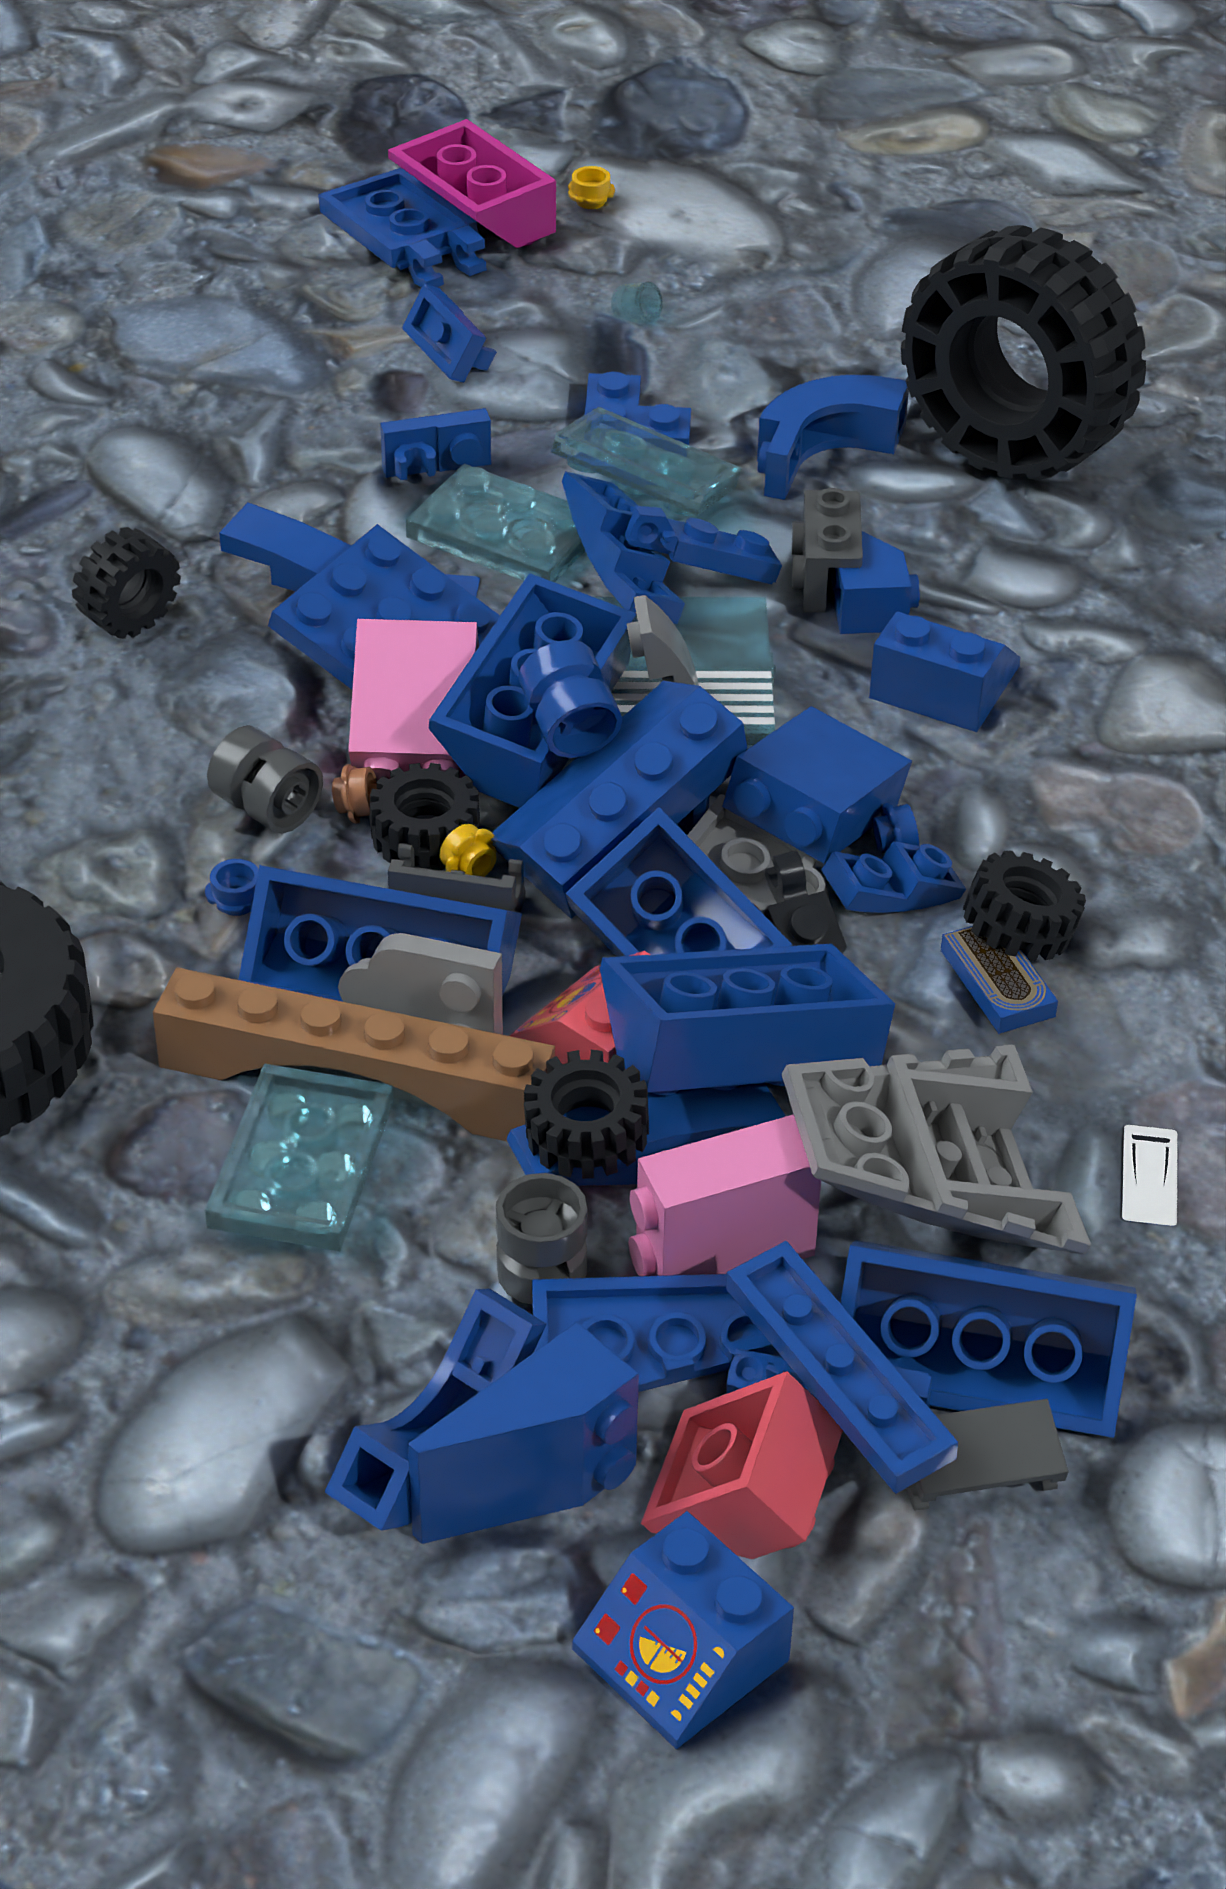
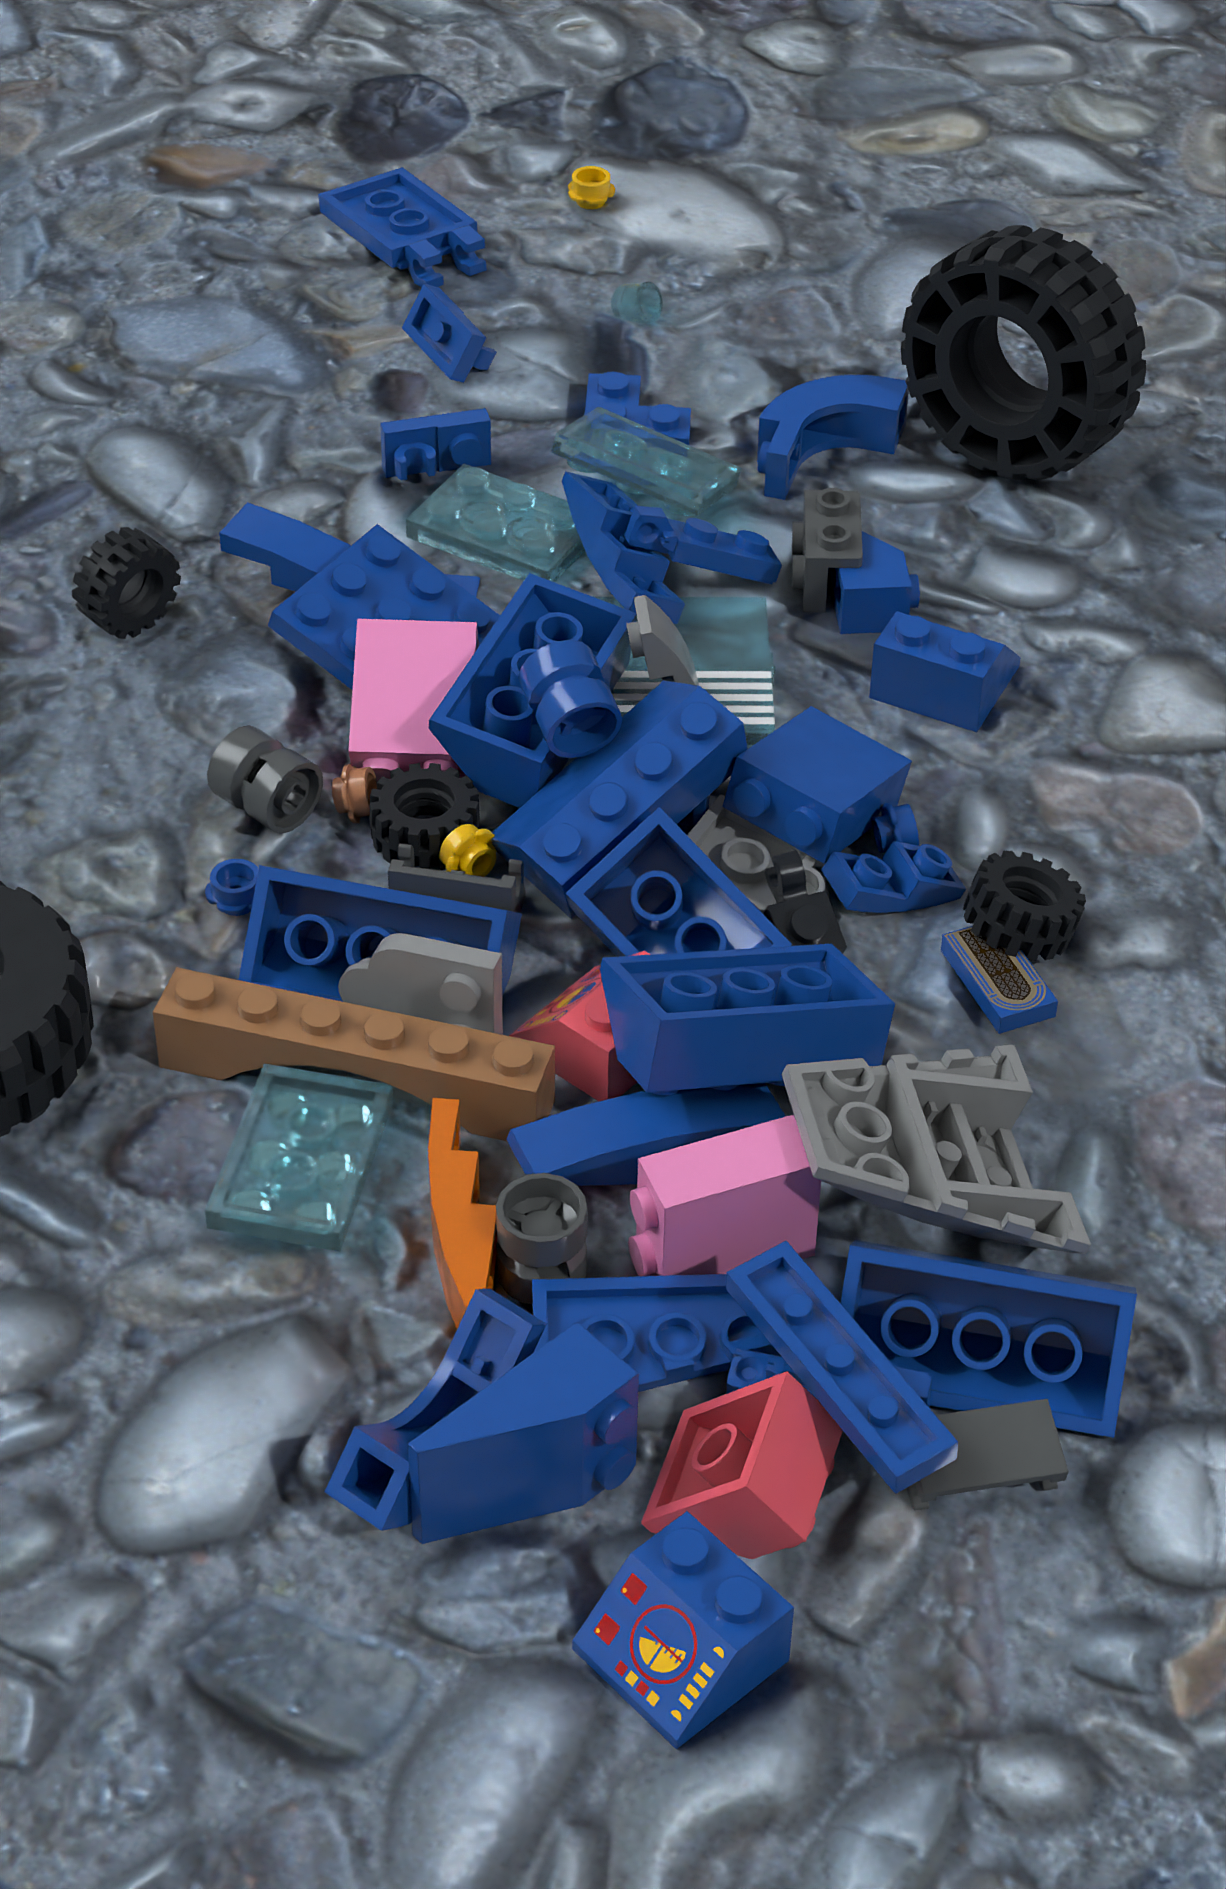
(460, 1225): none -> orange slope
(483, 180): dark pink slope -> none
(586, 1142): black tyre -> none
(1150, 1175): white sticker -> none

